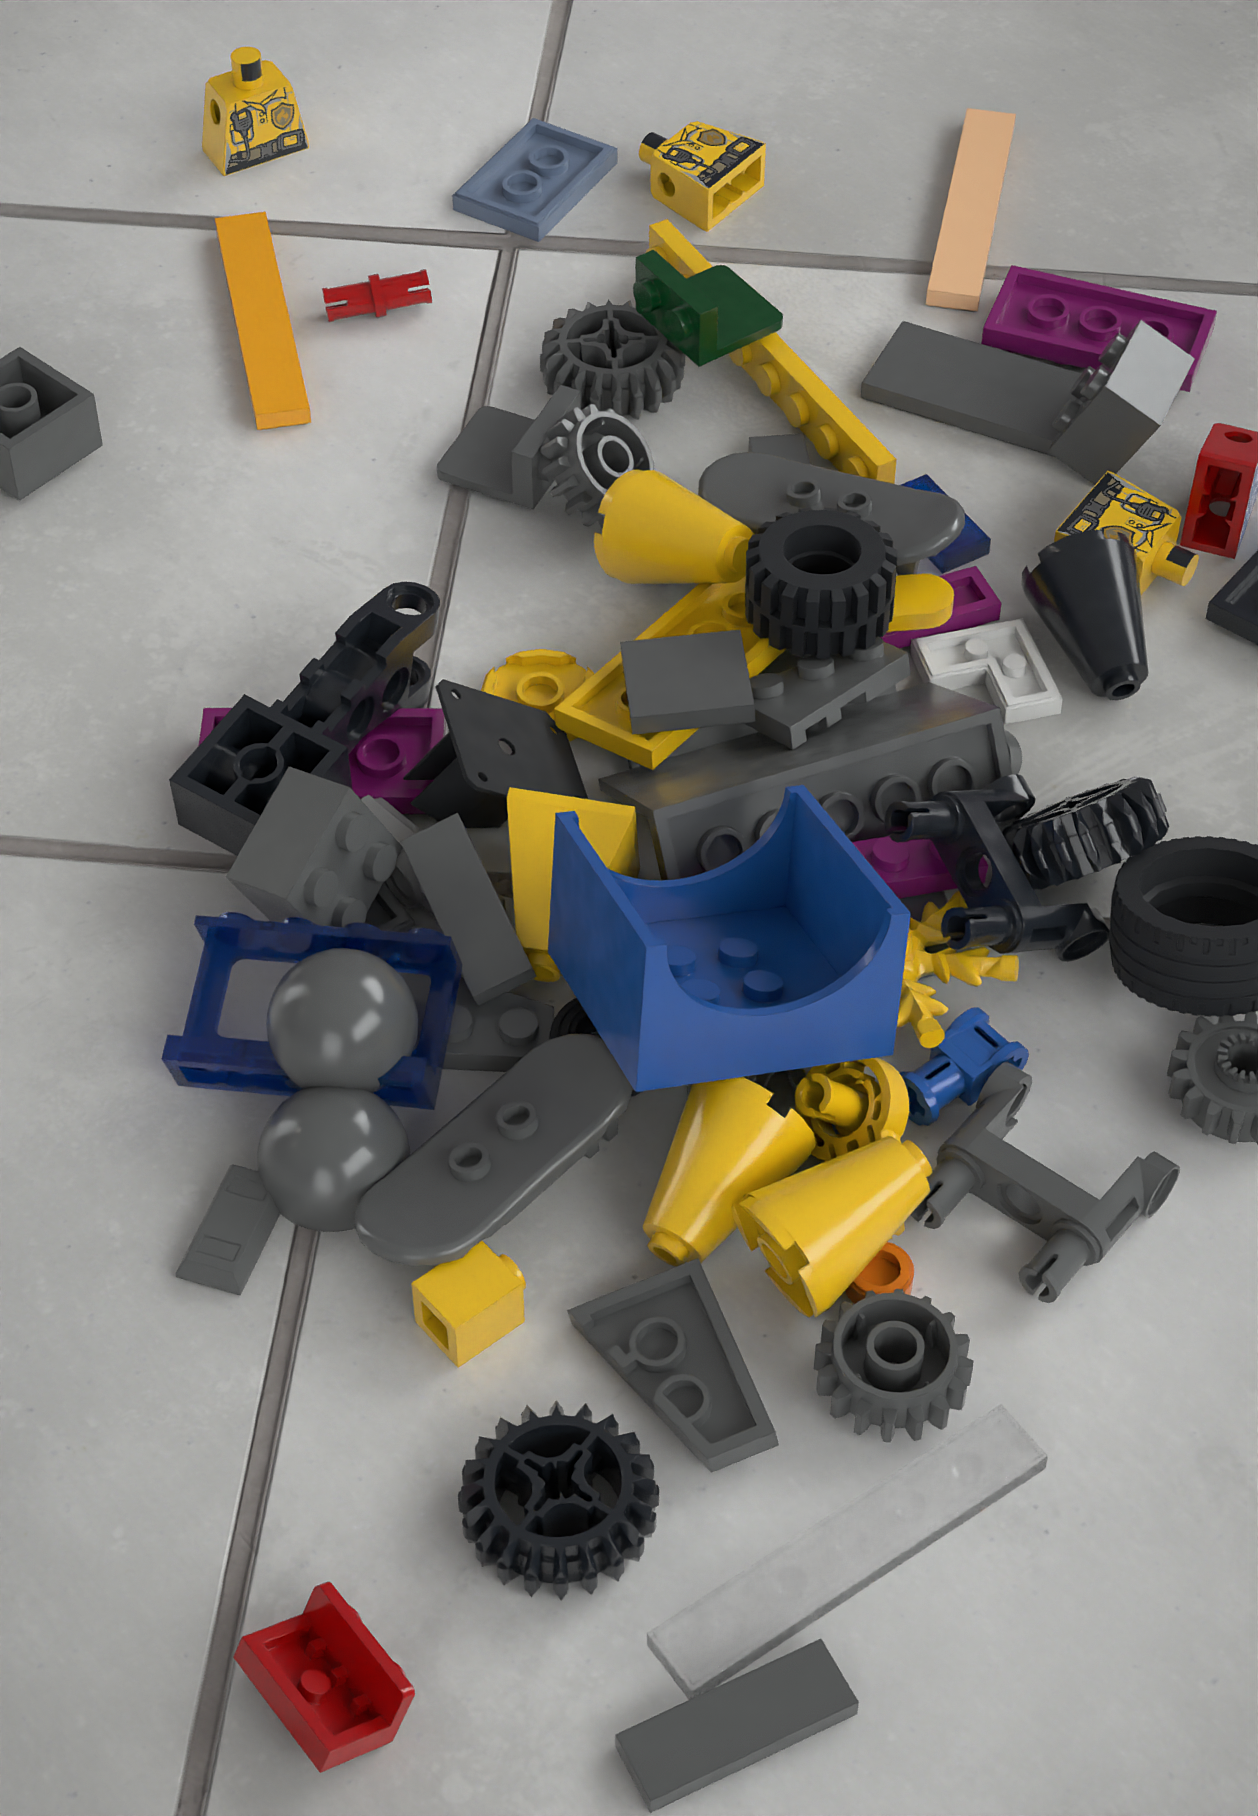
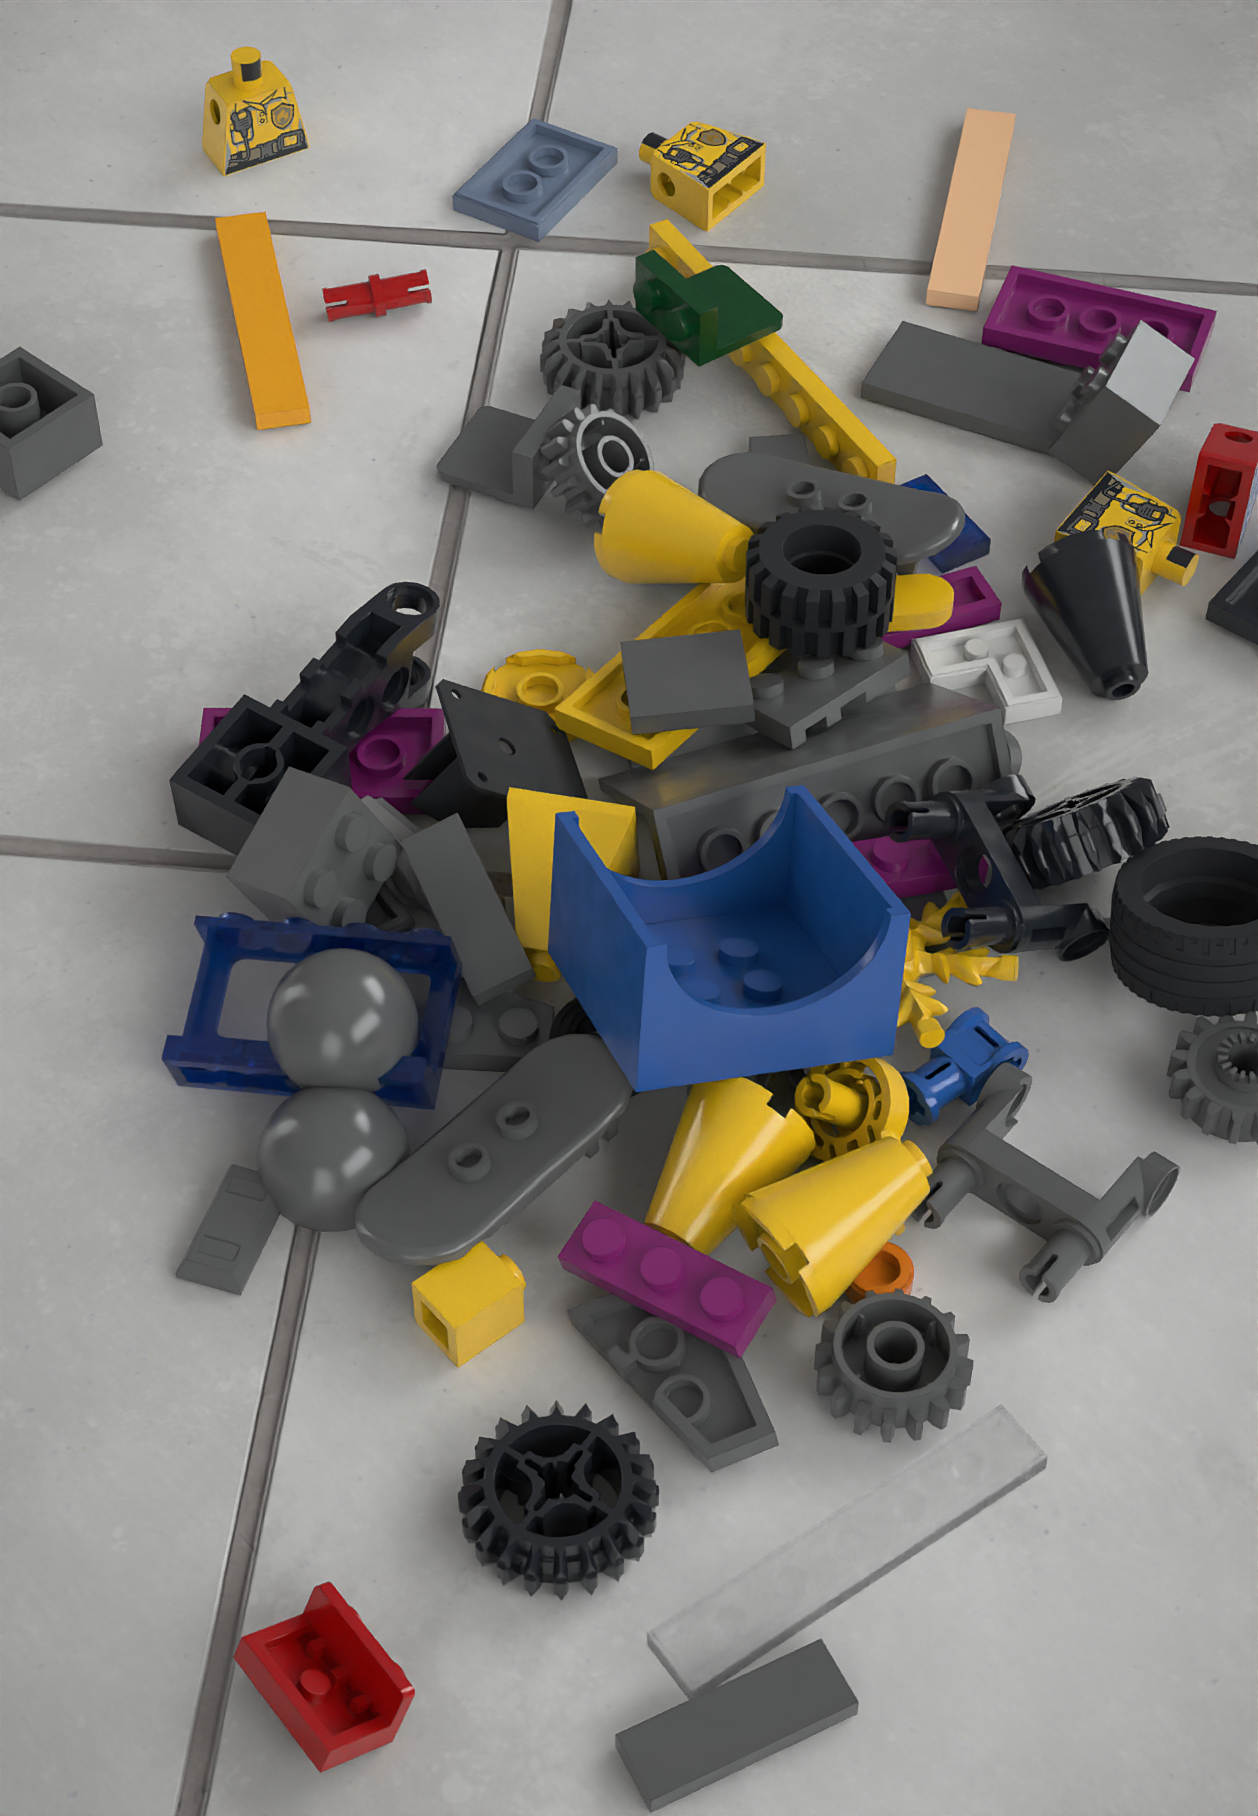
(667, 1279): none -> magenta plate

